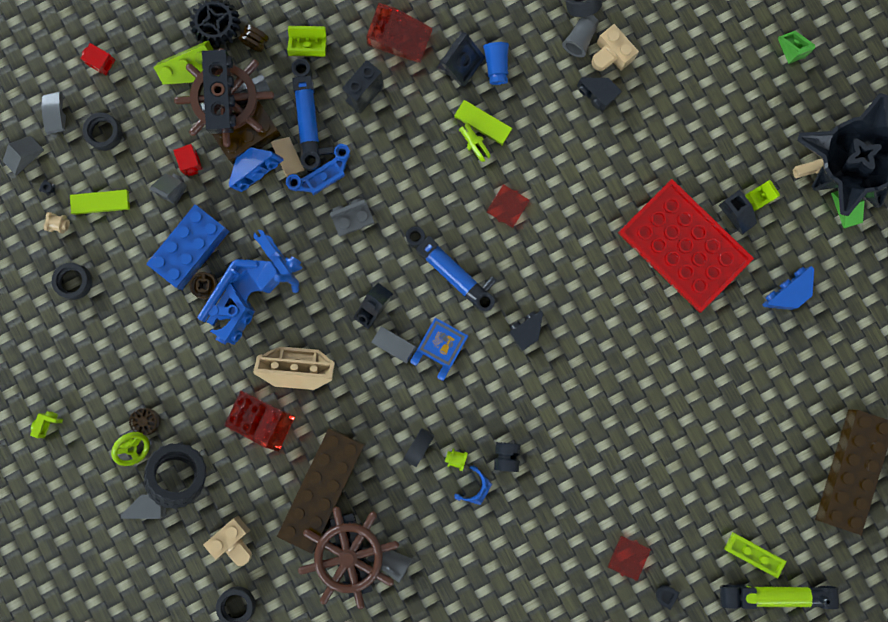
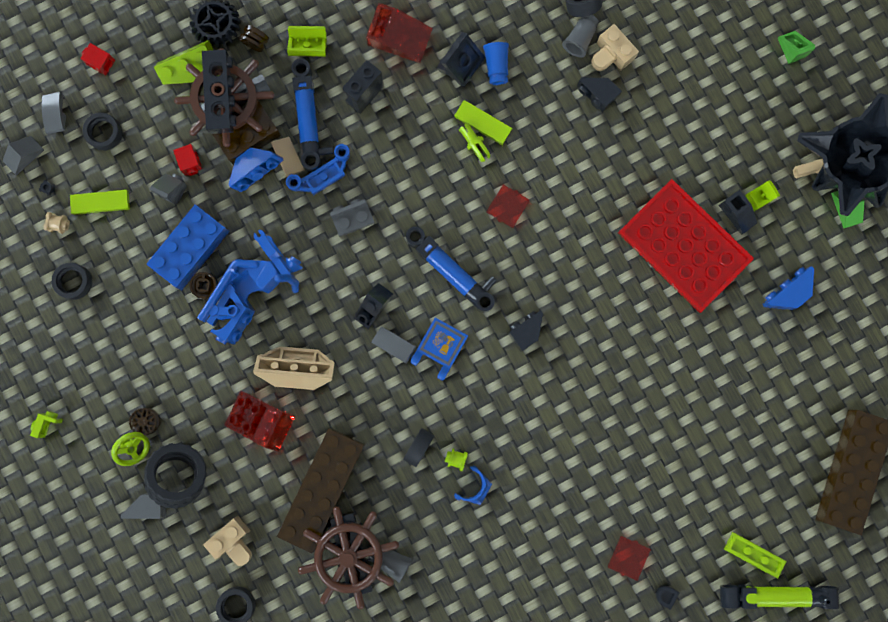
(507, 457): black wheel -> none

